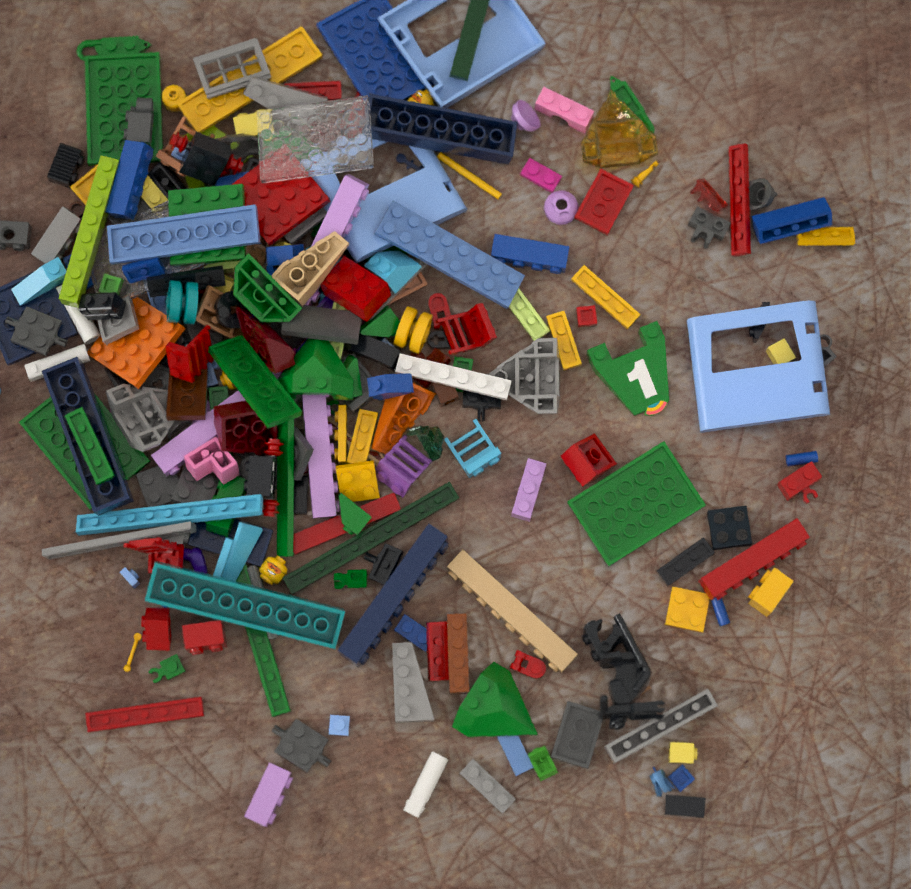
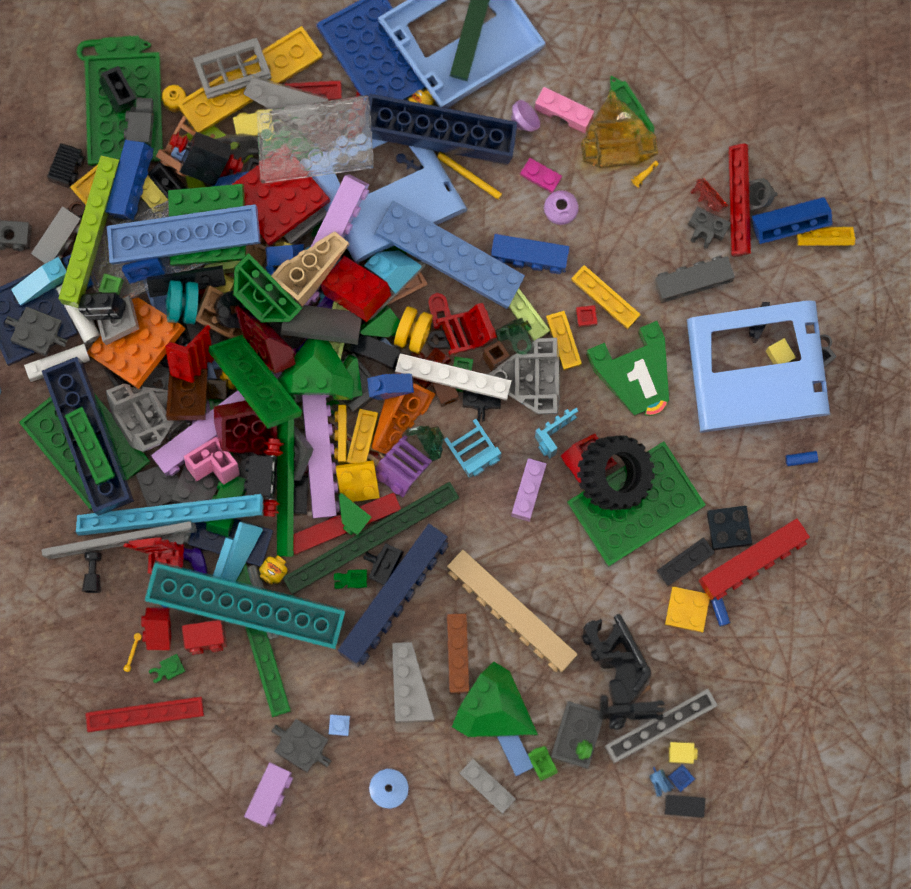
(91, 580): none -> black piece
(117, 89): none -> black brick
(130, 576): light blue plate -> none
(217, 388): none -> dark brown plate
(398, 793): none -> light blue dish
(412, 632): blue plate -> none
(425, 784): white piece -> none
(437, 651): red plate -> none
(495, 355): none -> reddish brown brick
(515, 331): none -> clear green piece
(534, 669): red plate -> none
(546, 444): none -> medium azure plate
(584, 749): none -> bright green plate
(604, 201): red plate -> none
(637, 466): none -> black tyre
(694, 279): none -> dark grey brick
(770, 592): yellow brick -> none
(800, 482): red brick -> none

